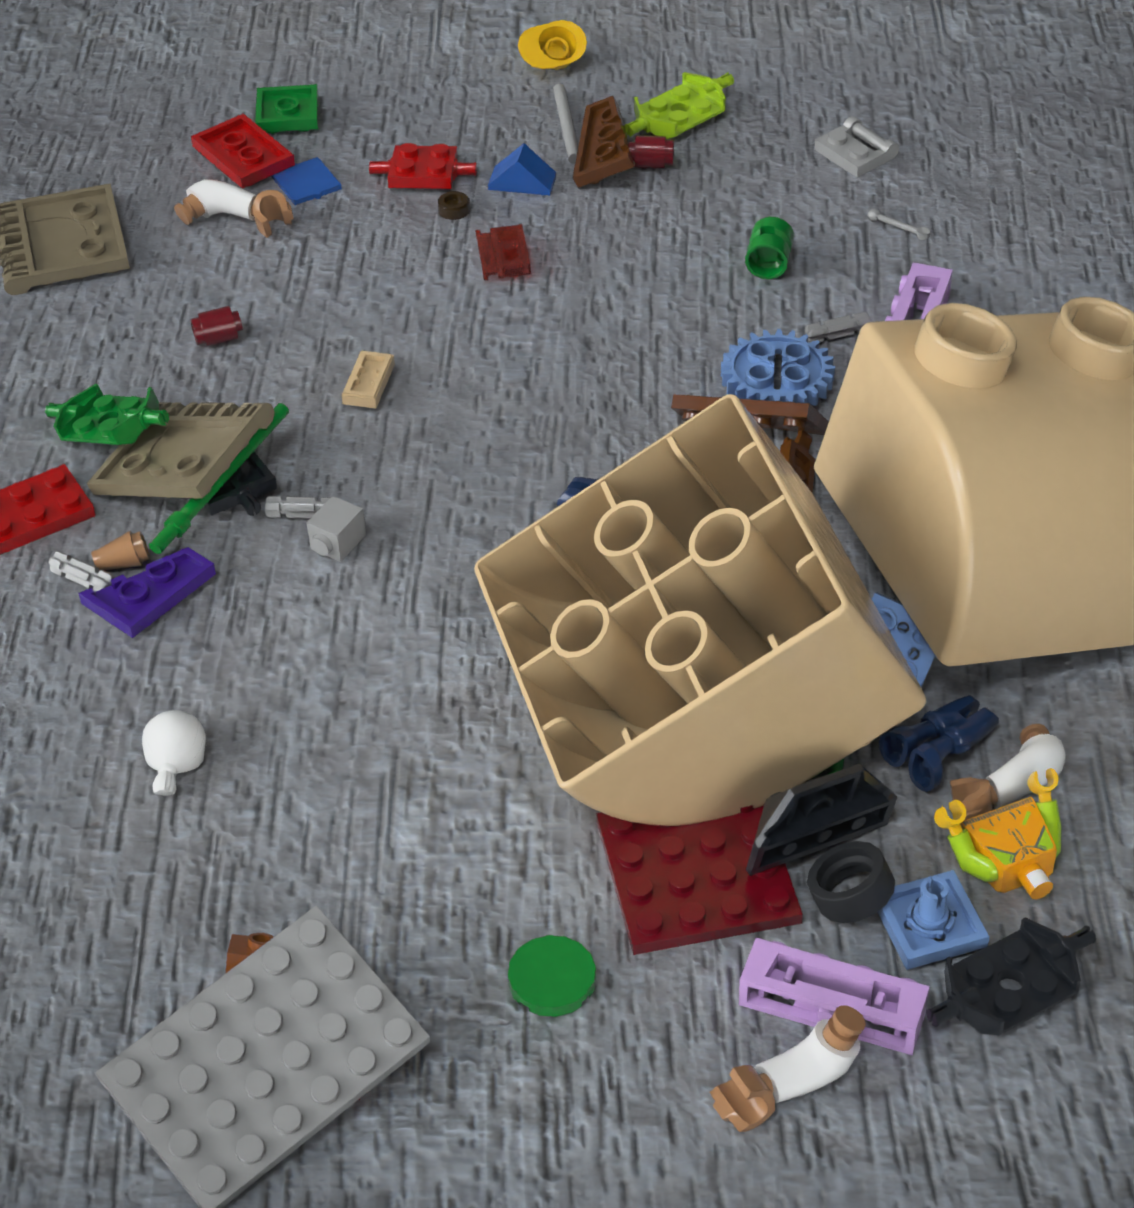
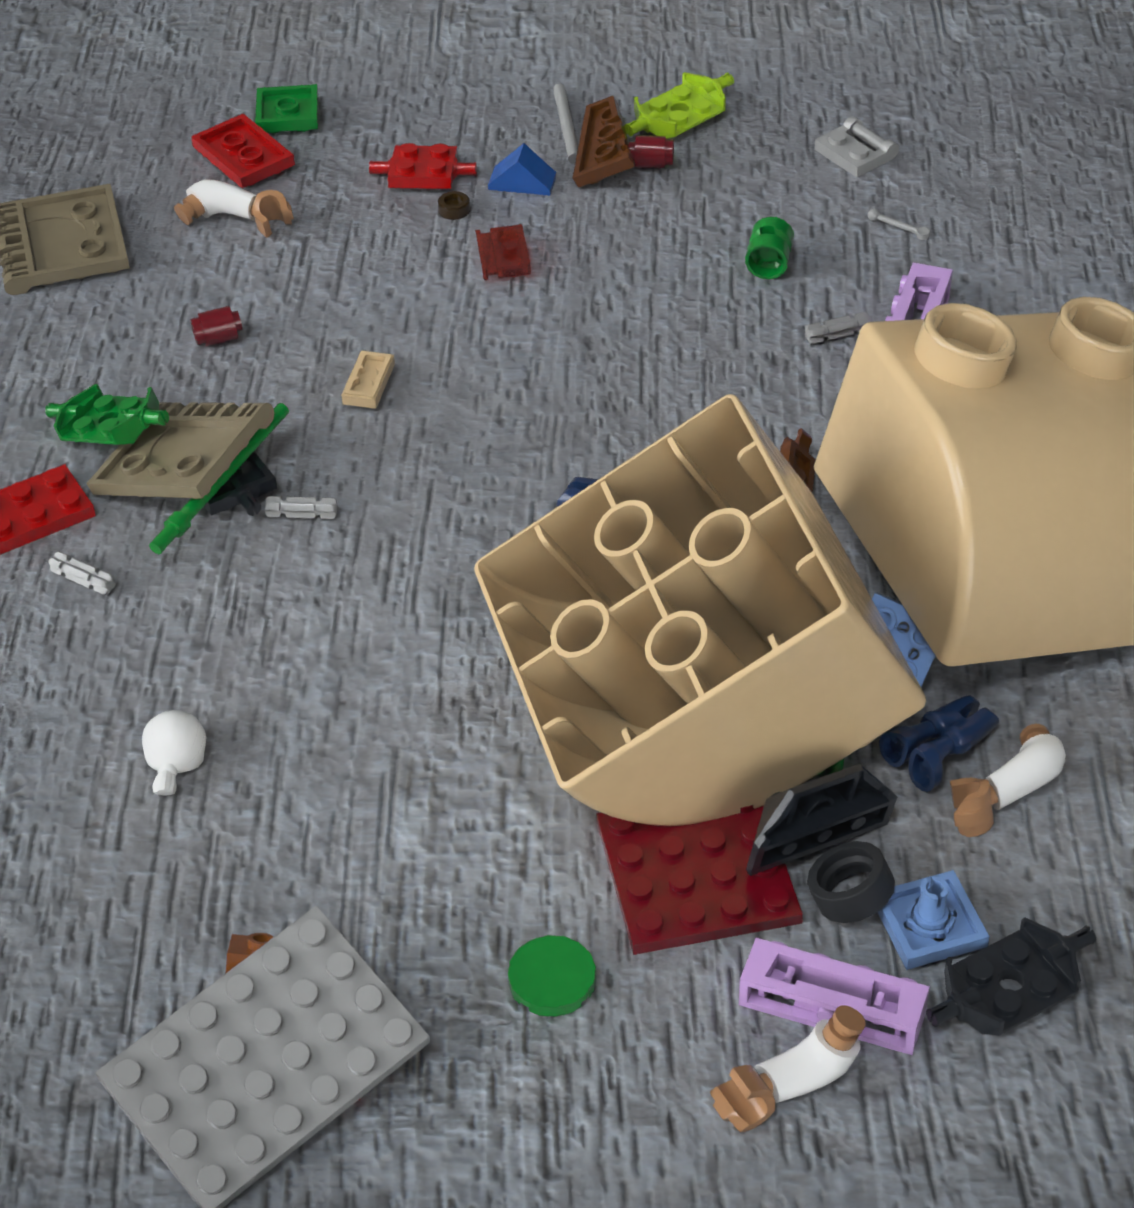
(123, 552): medium nougat cone -> none
(143, 598): dark purple wing -> none
(307, 181): blue piece -> none
(336, 528): light grey brick -> none
(552, 45): yellow piece -> none
(768, 414): reddish brown wing -> none
(804, 368): medium blue gear -> none
(1009, 844): torso -> none

